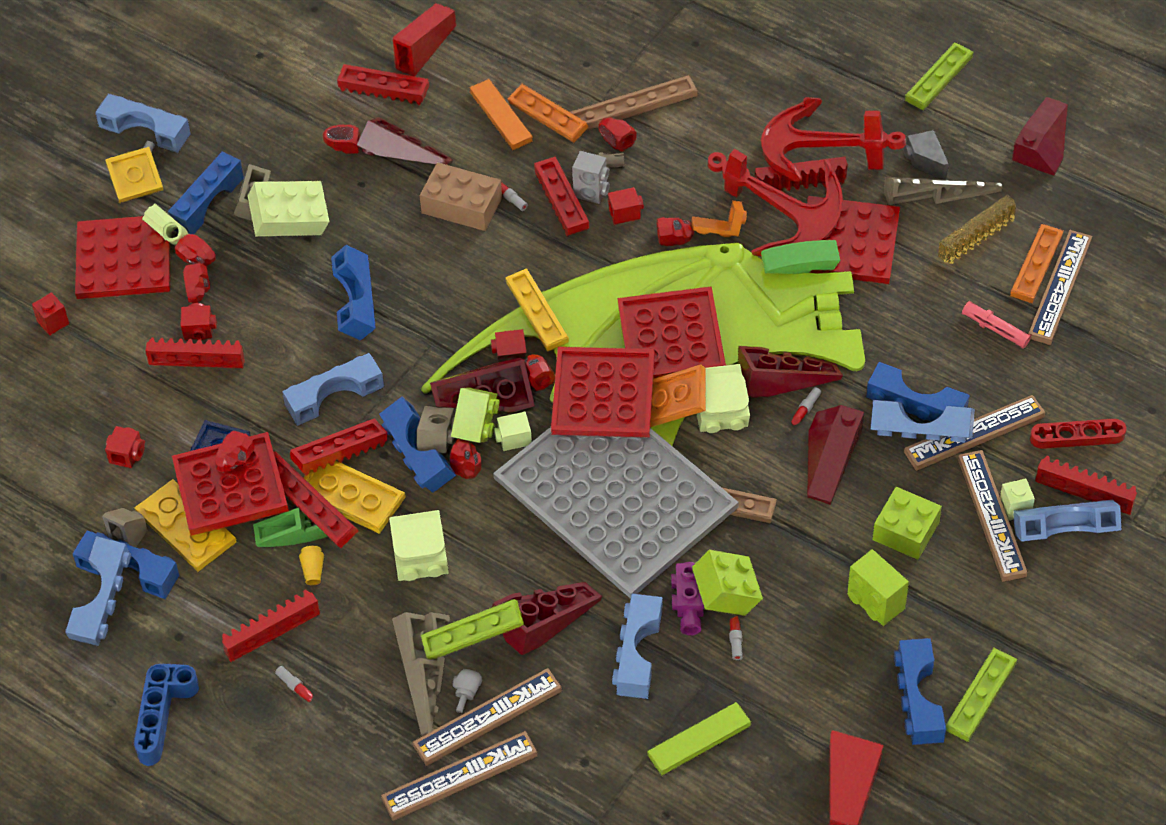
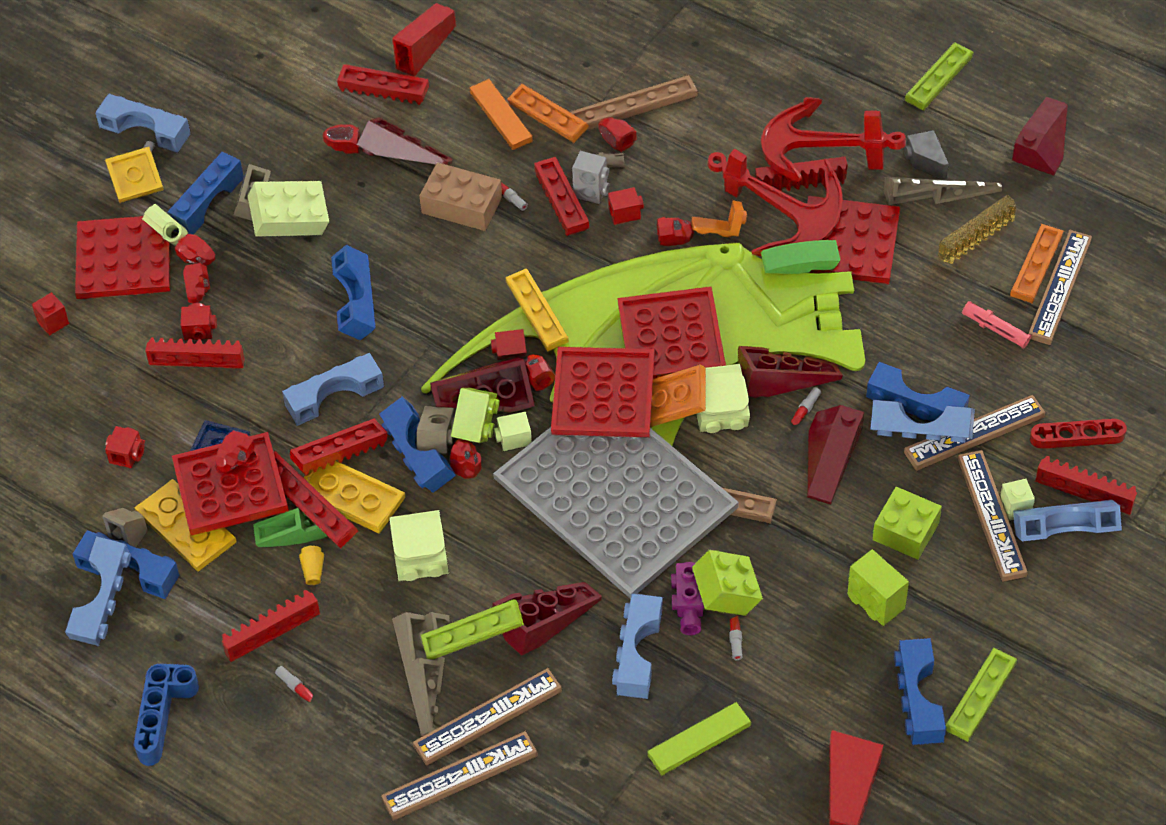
(466, 685): light grey piece -> none

